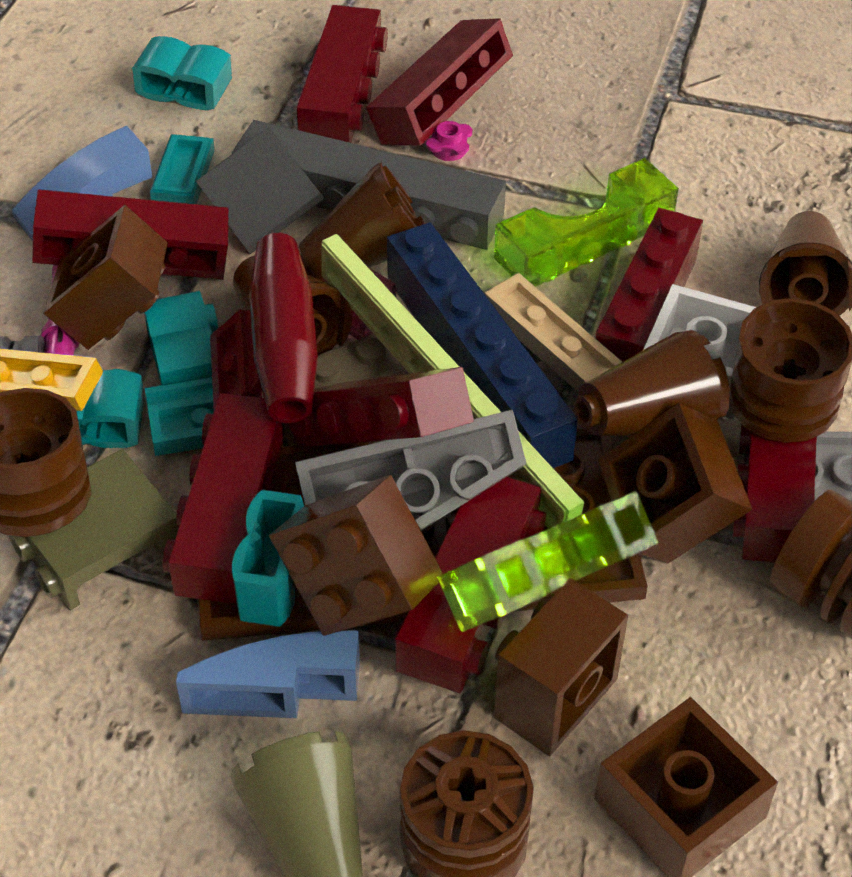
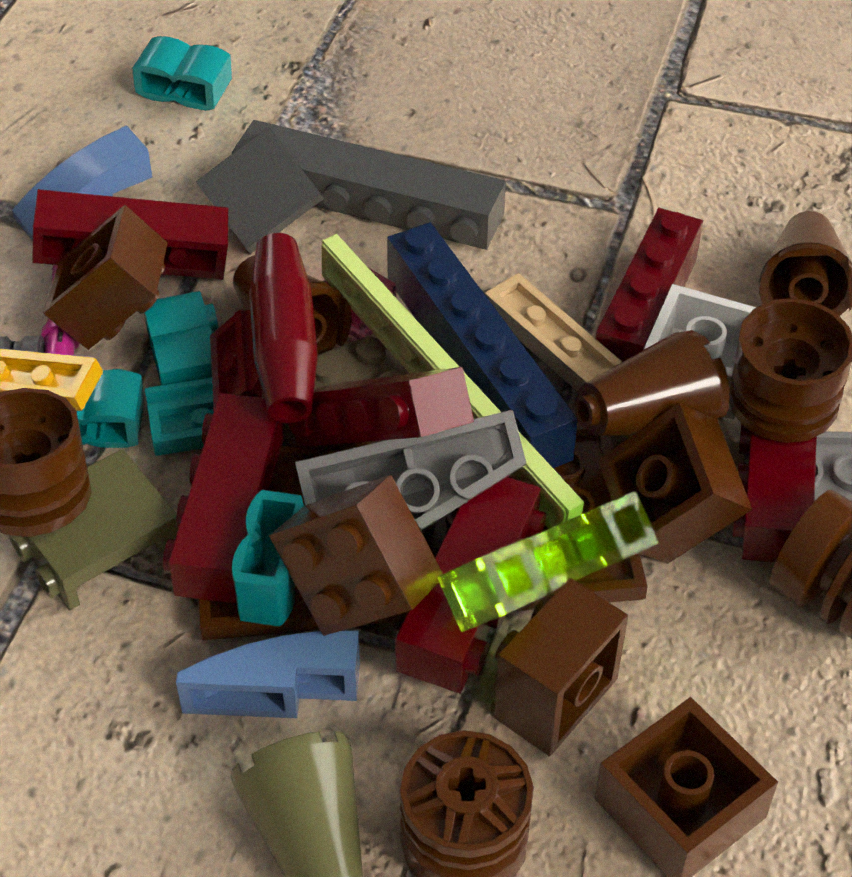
(181, 166): teal tile -> none
(342, 73): dark red brick -> none
(363, 220): reddish brown cone -> none
(439, 82): dark red brick -> none
(450, 141): dark pink plate -> none
(550, 244): clear neon green arch -> none

